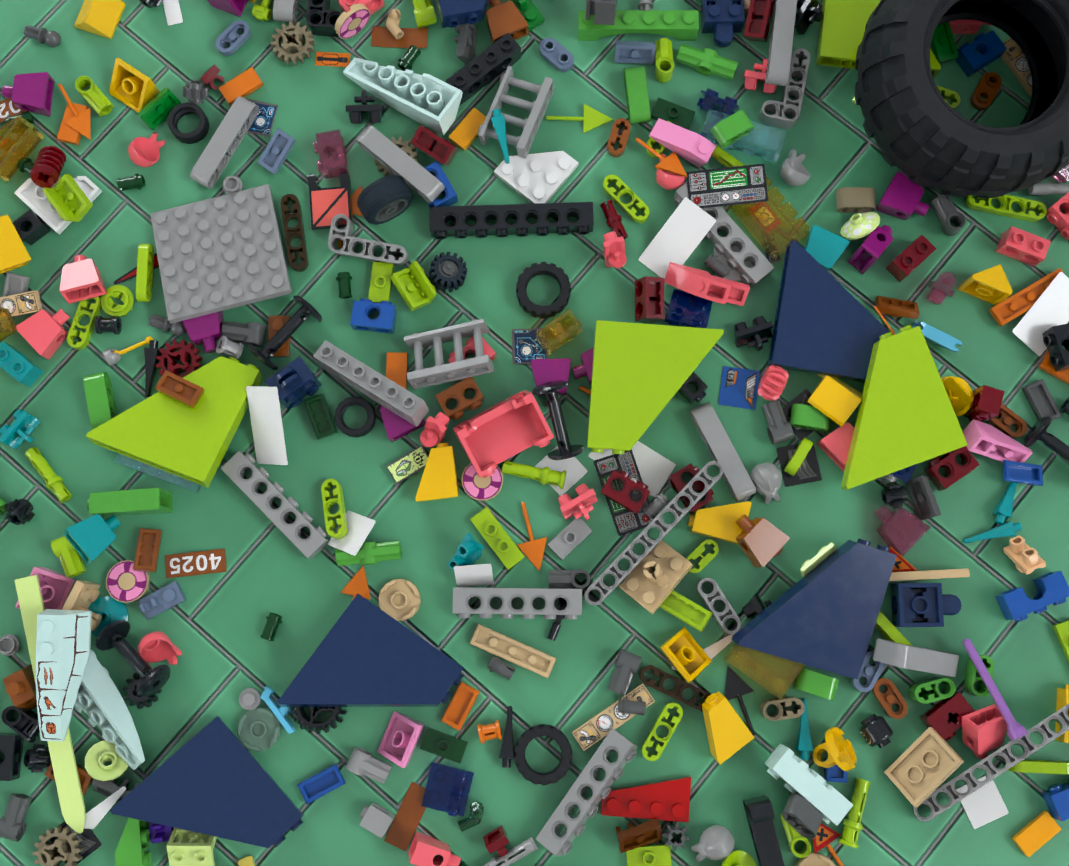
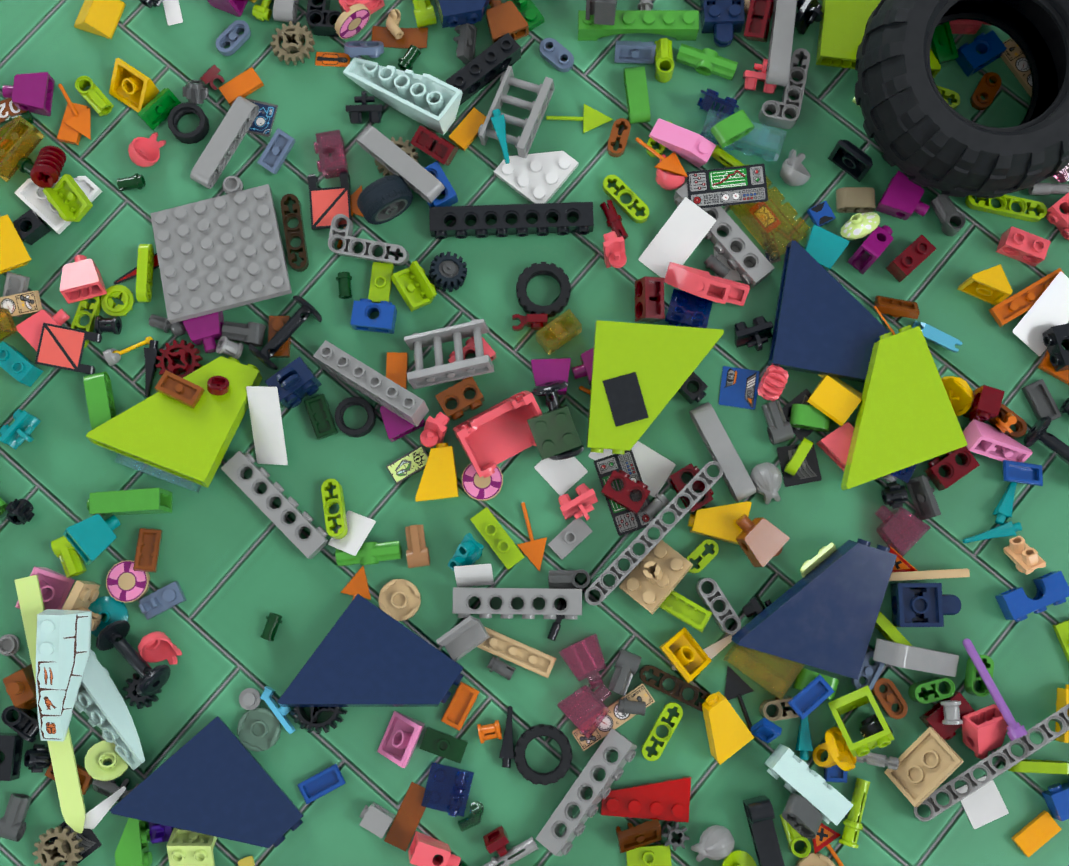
(51, 37): dark grey axle -> none
(52, 480): lime pin -> none
(64, 348): none -> coral flag
(195, 563): dark orange sticker -> none
(218, 385): none -> dark red tile
(359, 48): none -> sand blue plate
(363, 763): light grey piece -> none
(417, 552): none -> medium nougat piece
(463, 637): none -> light grey panel
(526, 346): sticker -> none
(535, 321): none -> dark red plate
(544, 475): lime pin -> none
(554, 432): none -> dark green plate
(585, 660): none -> clear pink torso
(586, 708): none -> clear pink torso
(625, 399): none -> black sticker
(672, 112): dark green plate -> none
(766, 730): none -> blue tile
(811, 697): none -> blue tile
(821, 214): none -> blue tile
(850, 702): none -> lime window
(851, 159): none -> black slope
(879, 760): none -> light grey axle
(941, 288): clear pink hips -> none
(951, 712): none -> light grey bush
(1004, 425): none -> orange plate

